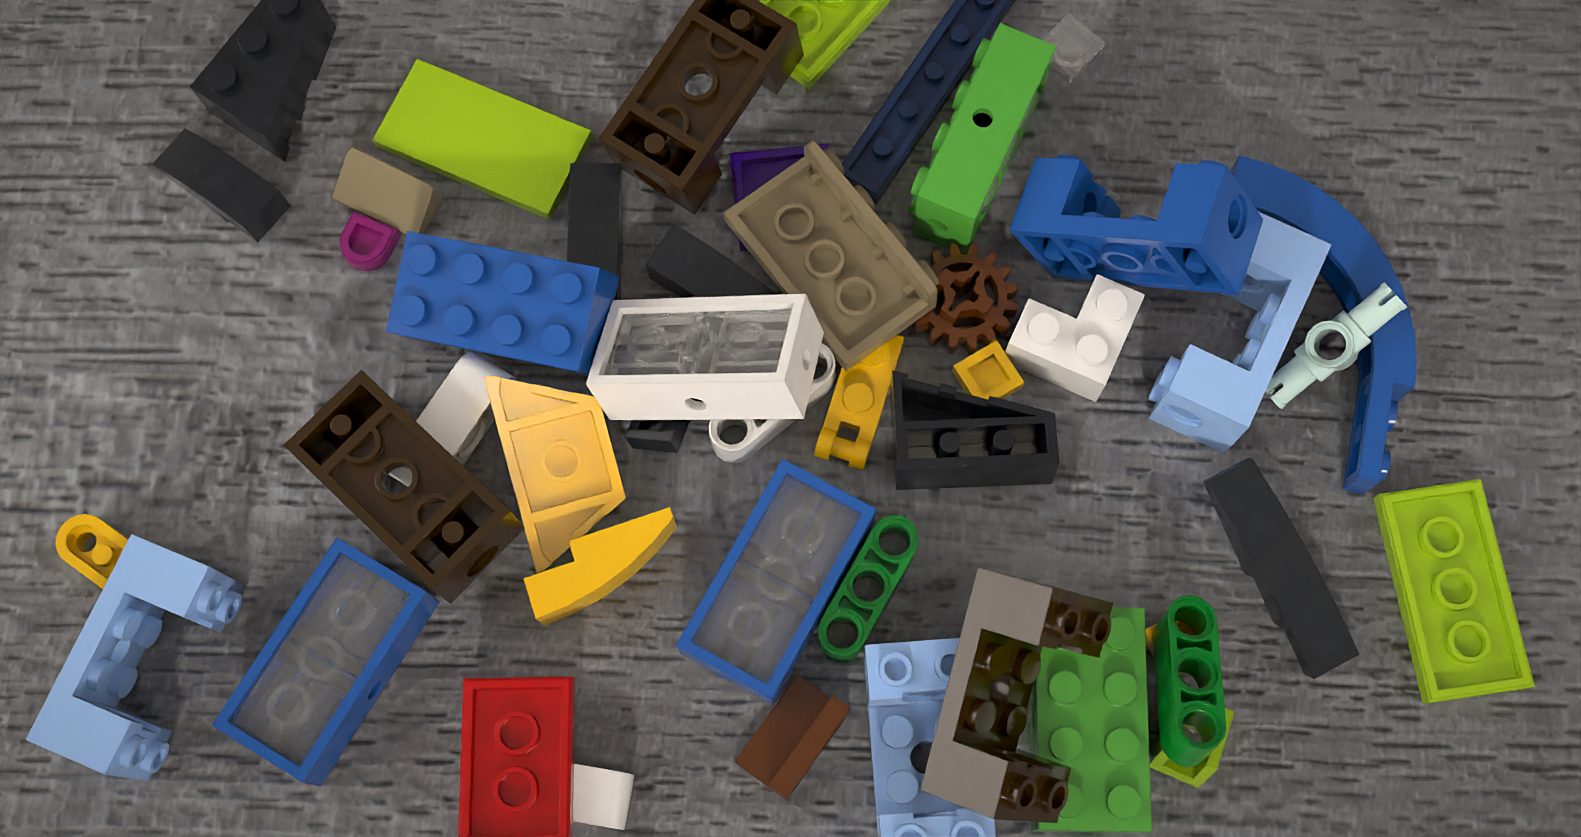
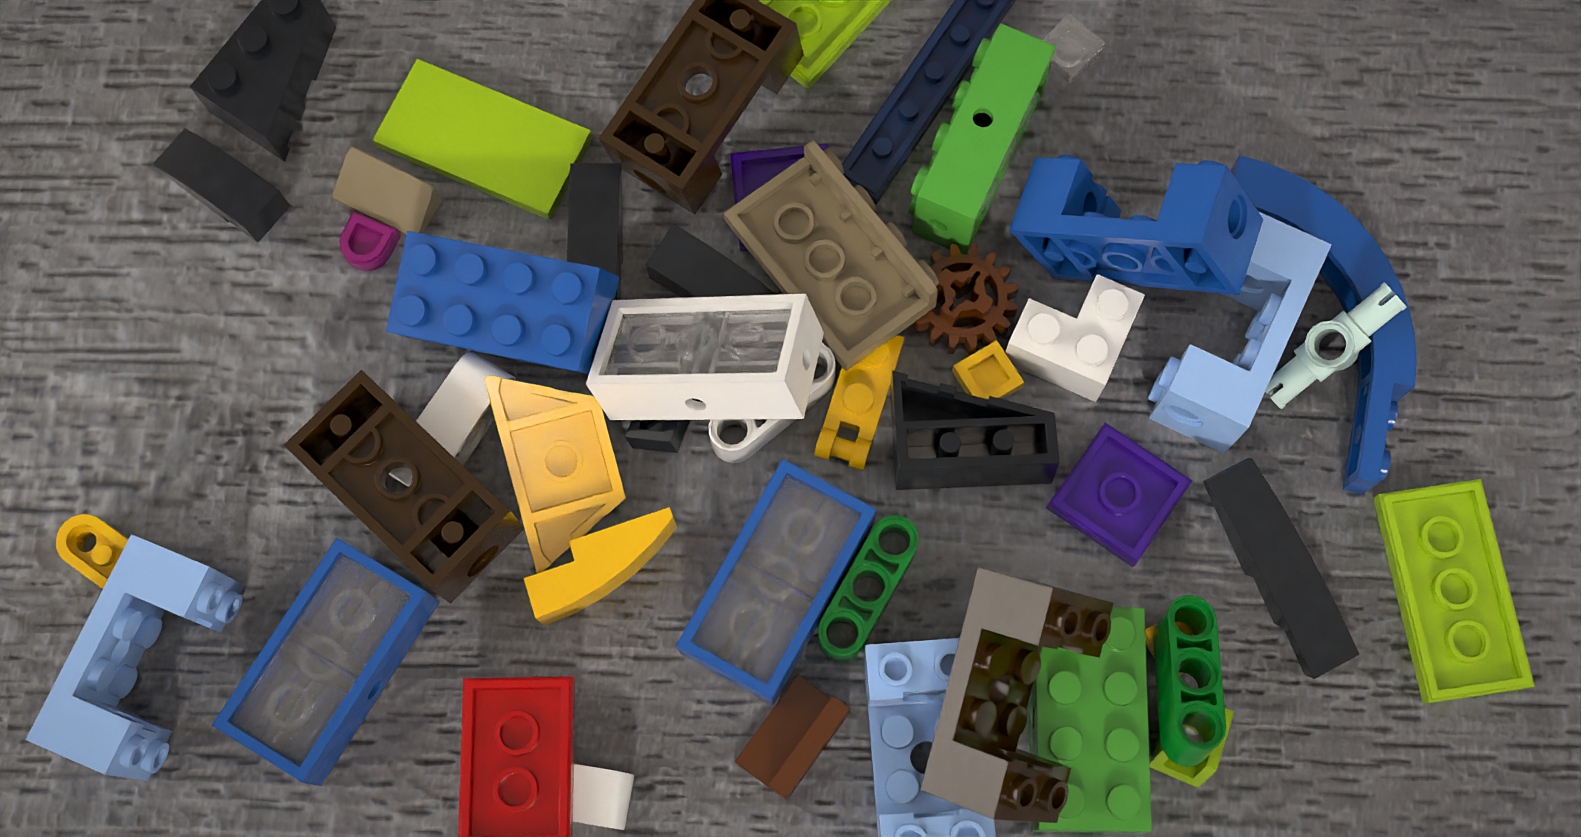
(1119, 494): none -> dark purple tile

